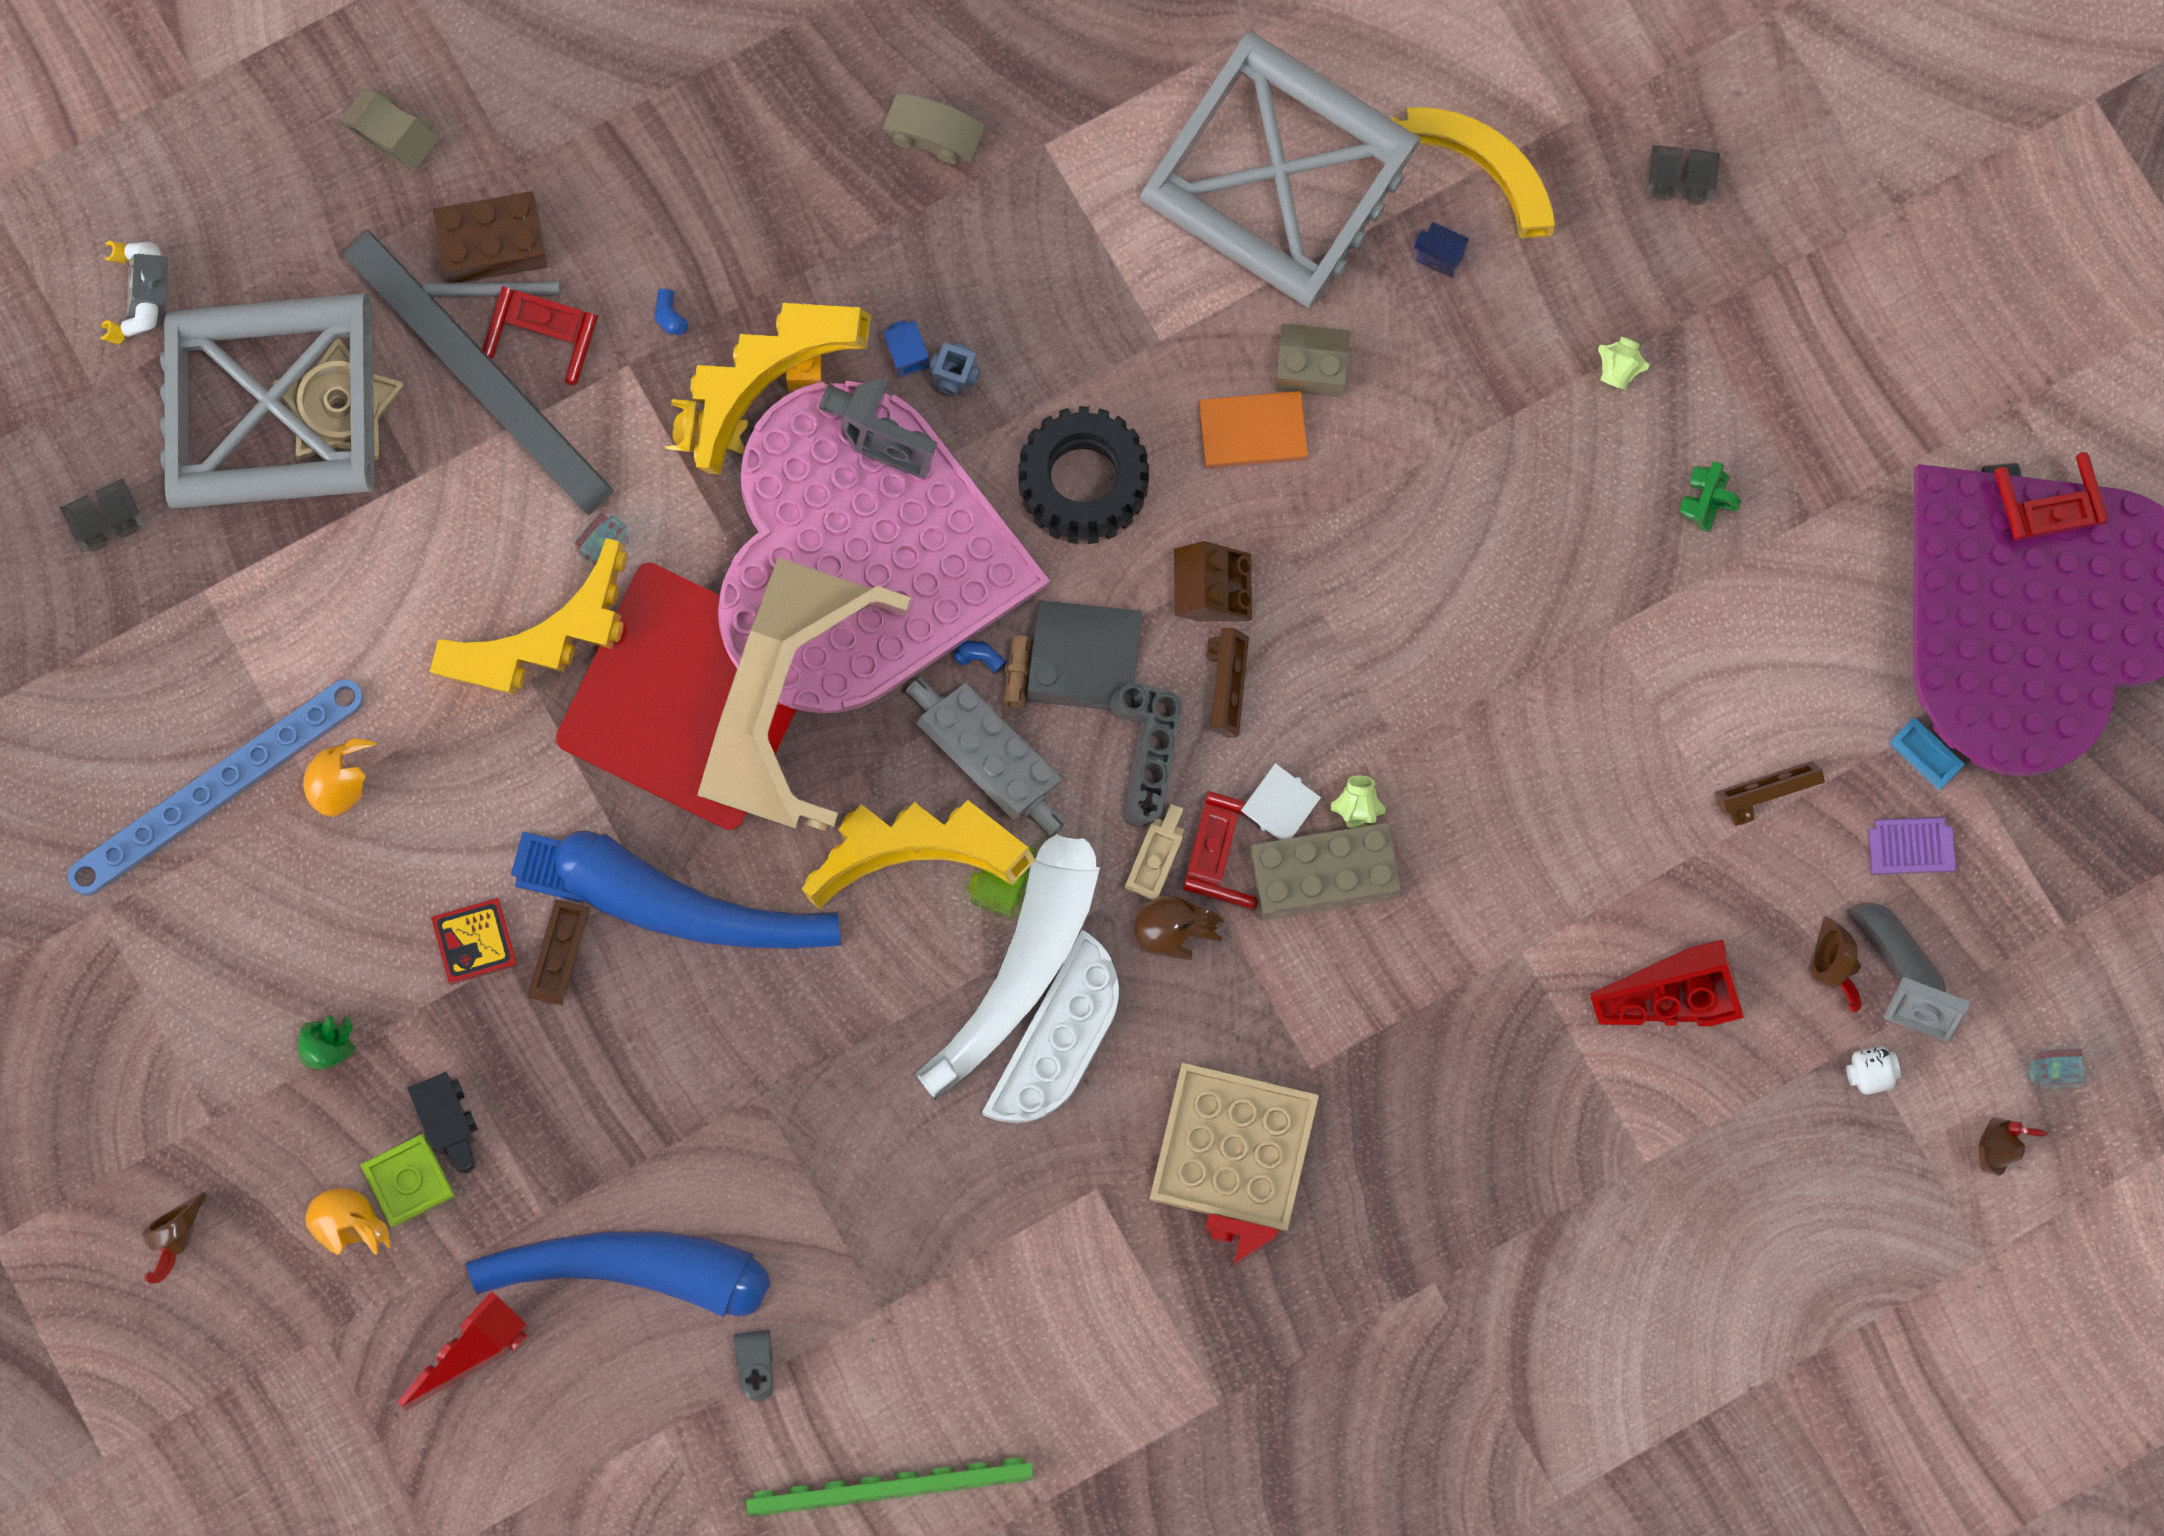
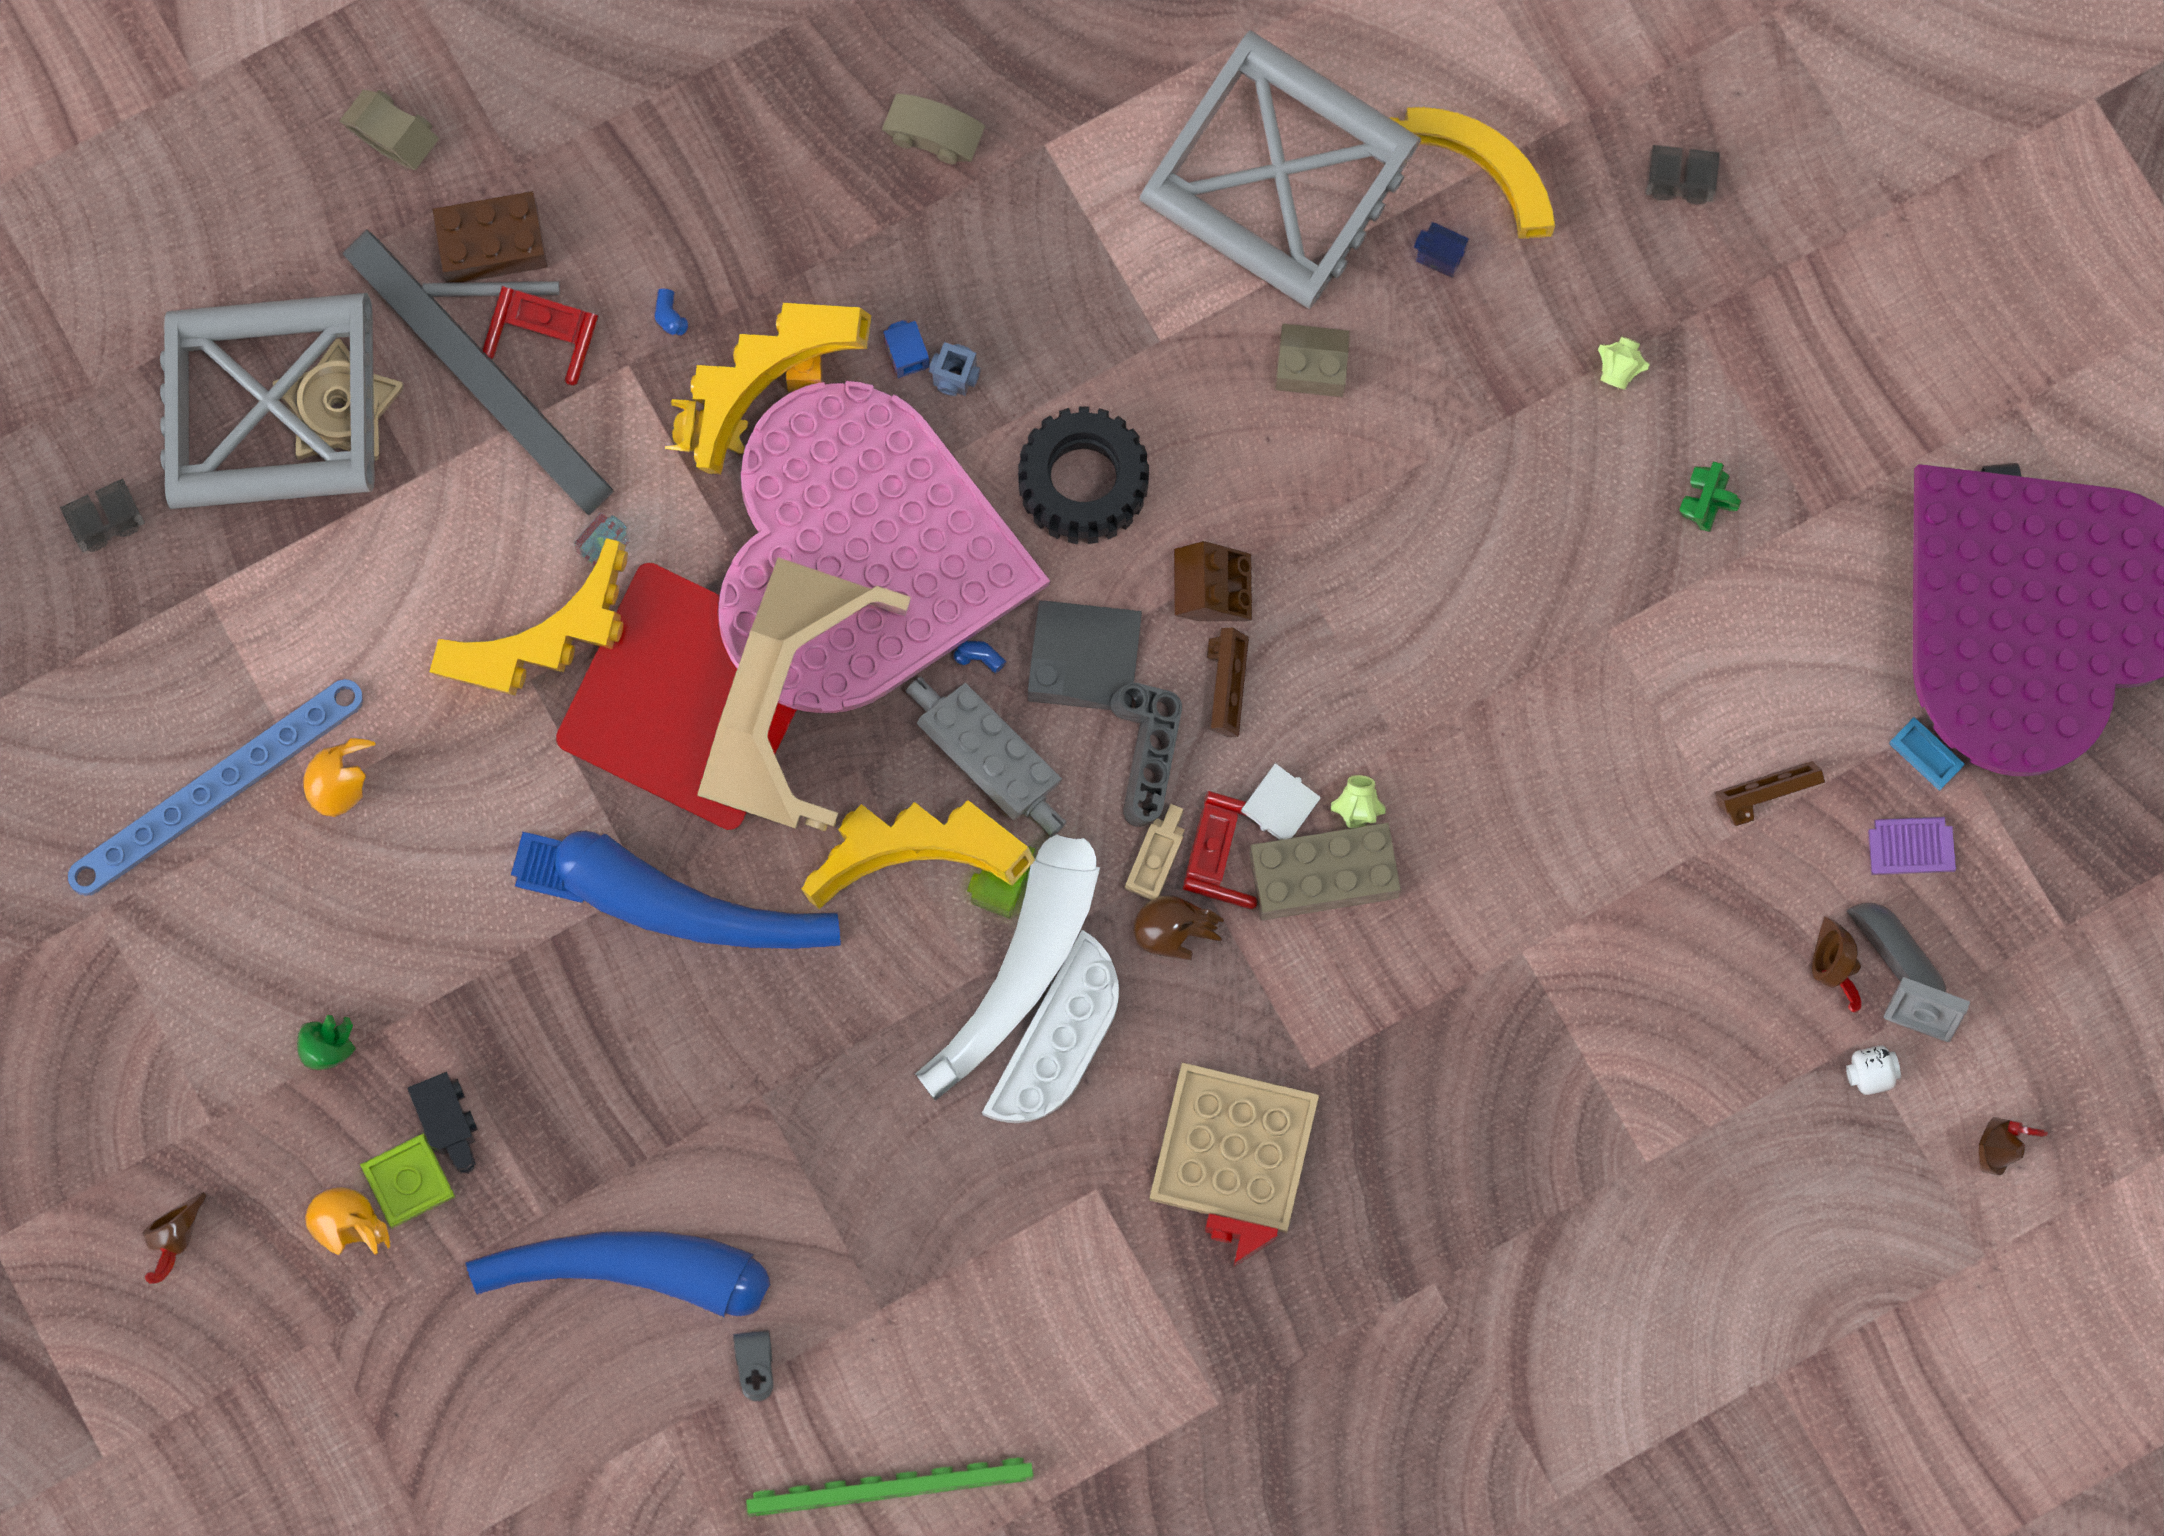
(145, 289): torso -> none
(474, 941): tile -> none
(485, 1337): red wedge -> none
(559, 952): reddish brown hinge -> none
(878, 437): dark grey plate -> none
(1017, 671): medium nougat pin -> none
(1253, 429): orange tile -> none
(1680, 988): red wedge -> none
(2054, 513): red plate -> none
(2057, 1069): clear light blue brick -> none

